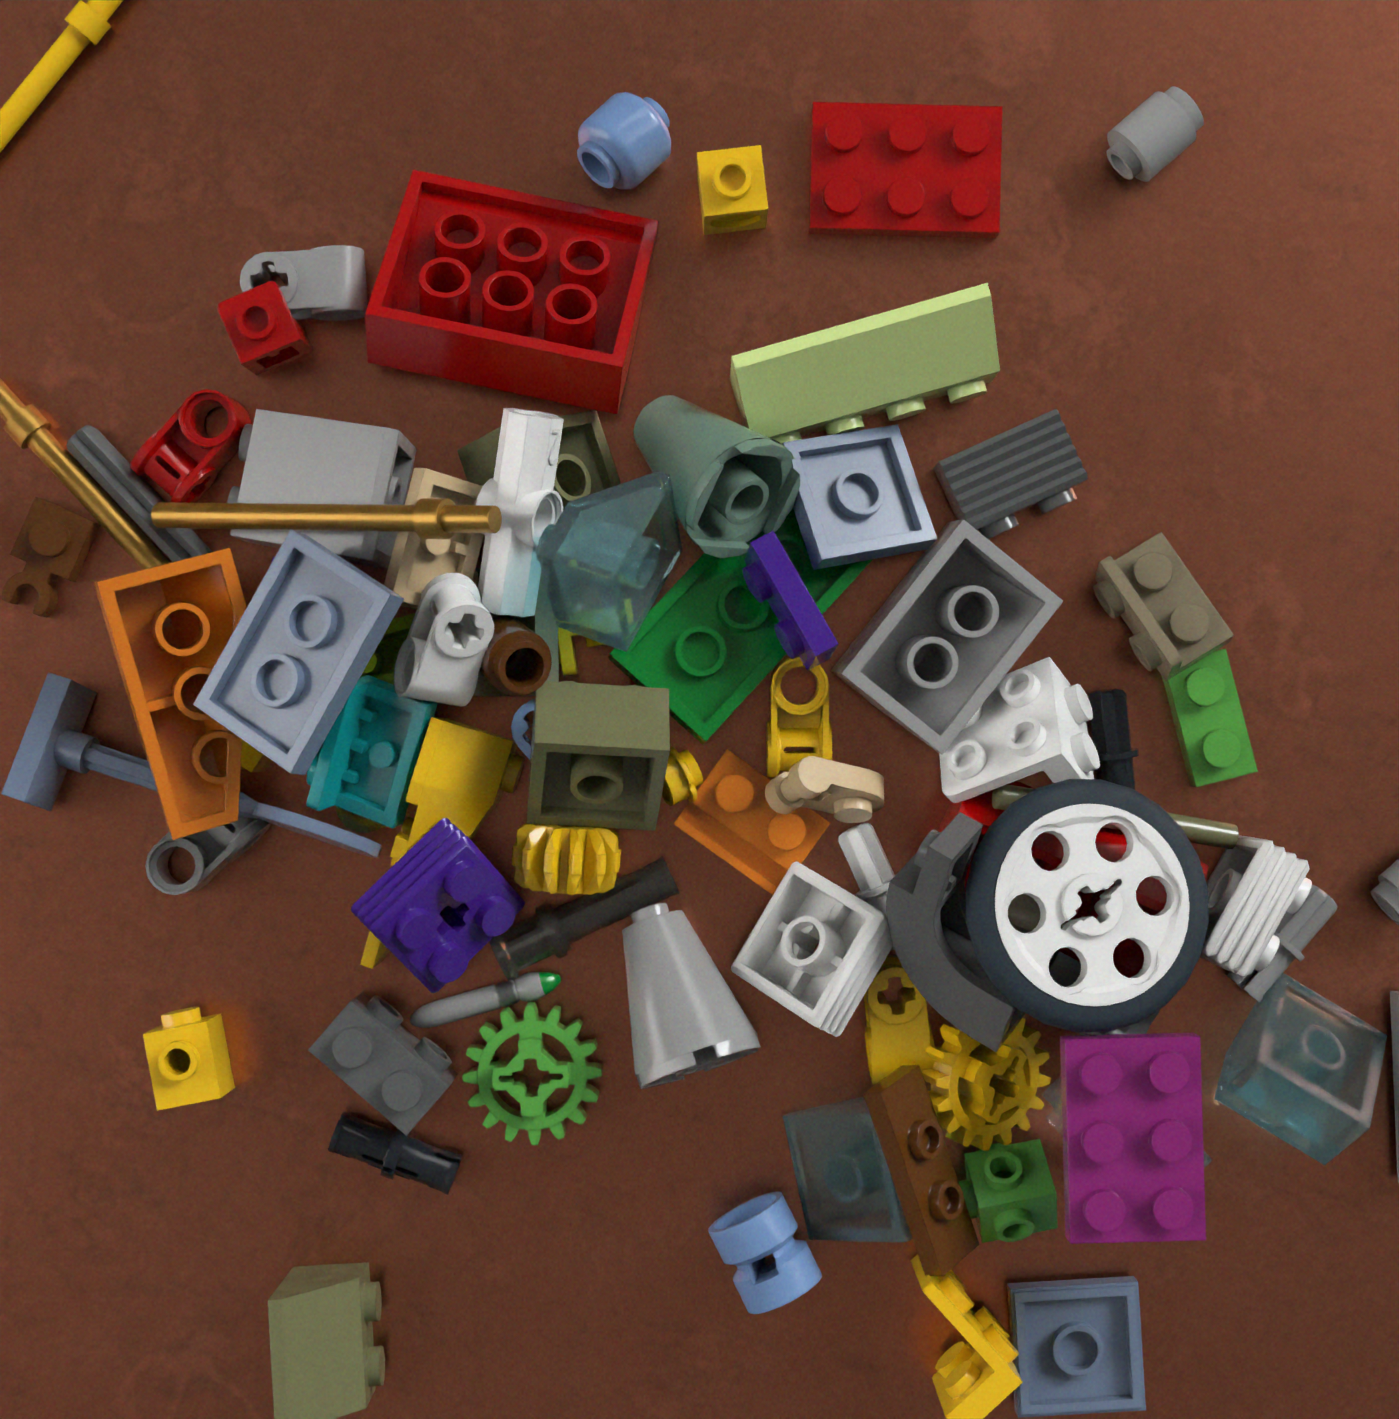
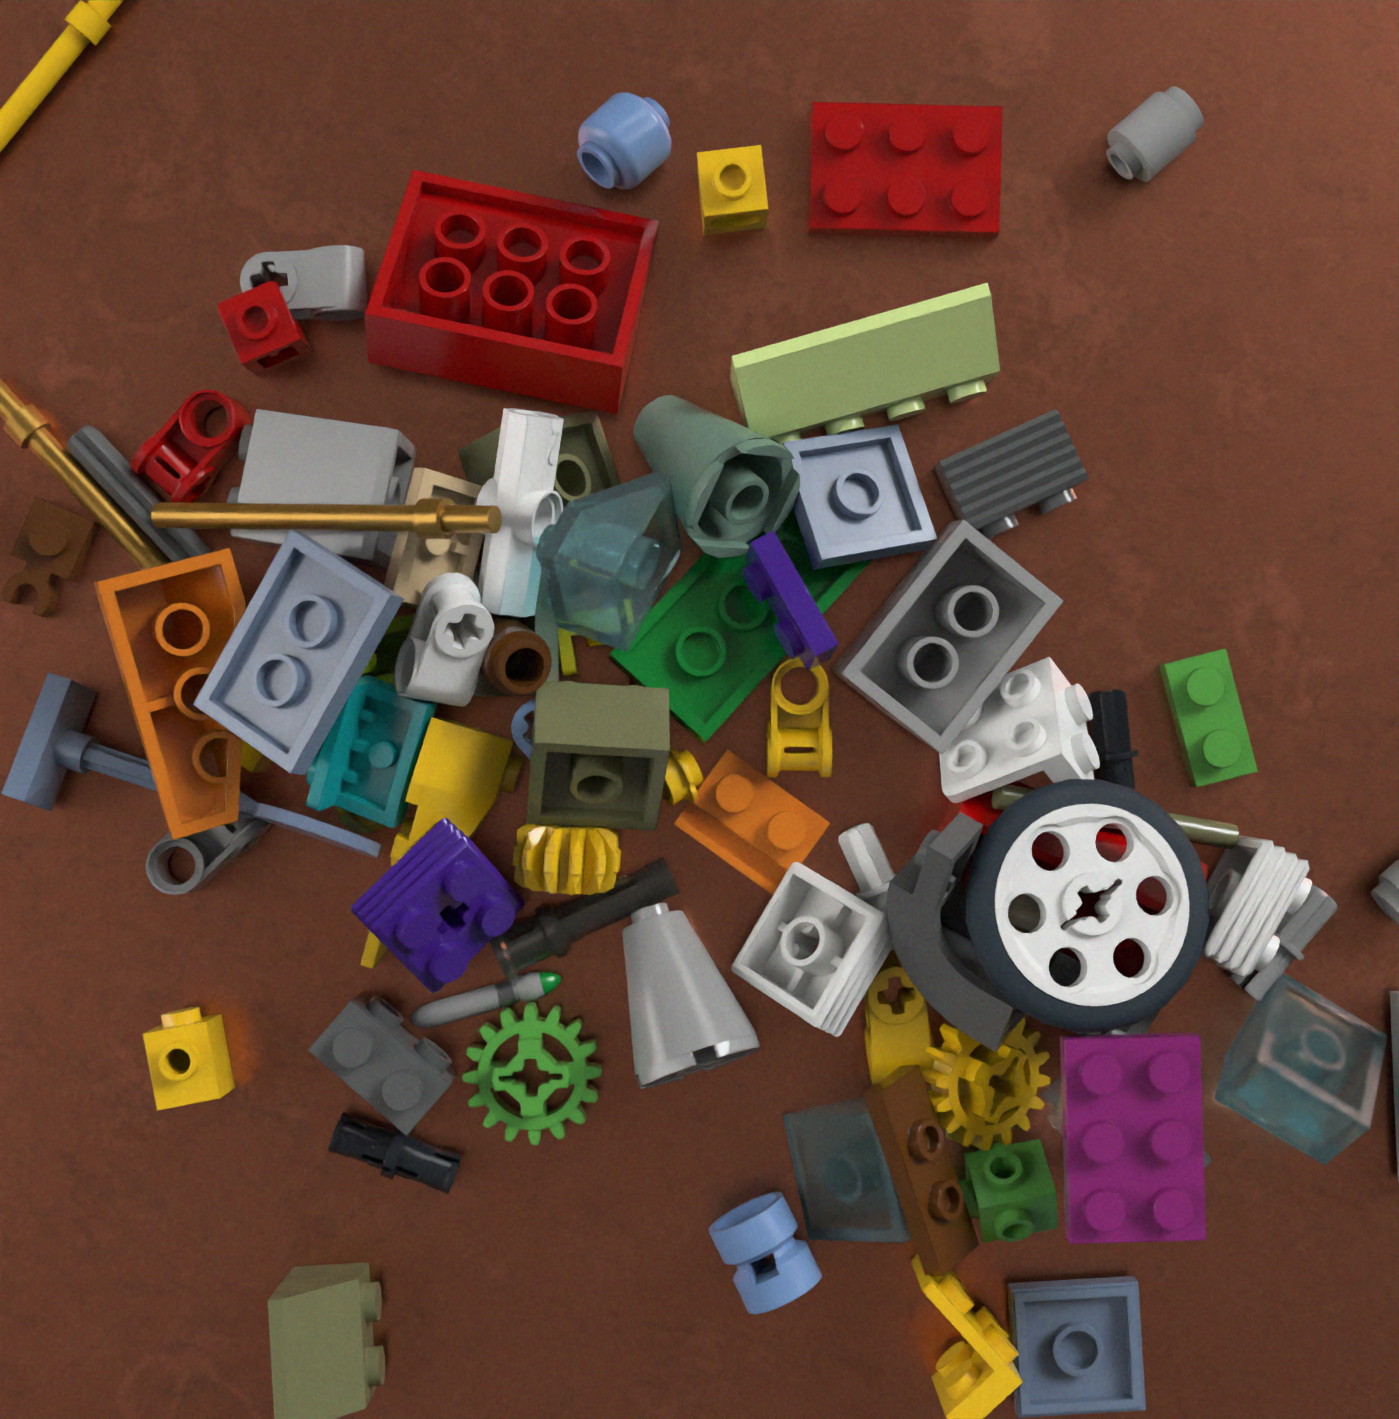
(828, 787): tan plate -> none
(1161, 606): dark tan bracket -> none

